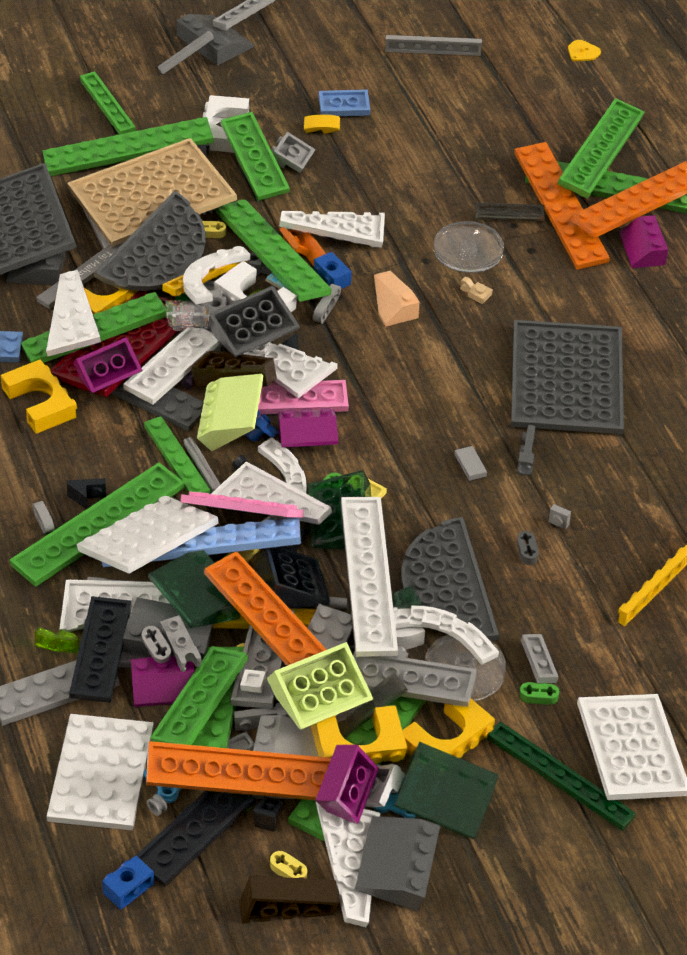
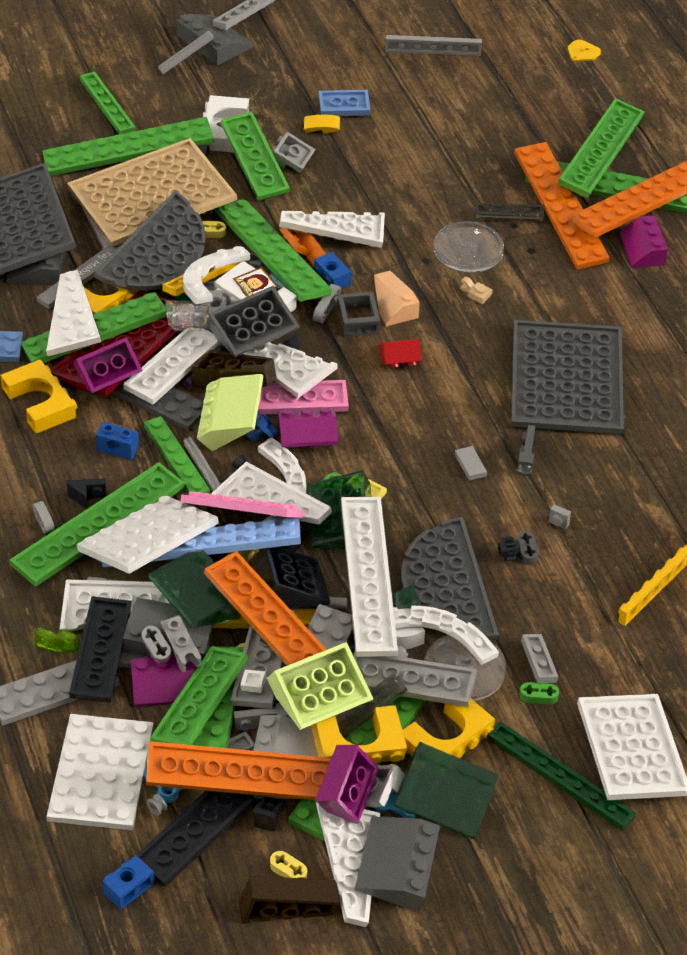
(117, 441): none -> blue brick
(255, 281): none -> sticker
(351, 326): none -> dark grey window
(400, 352): none -> red slope
(509, 548): none -> black gear

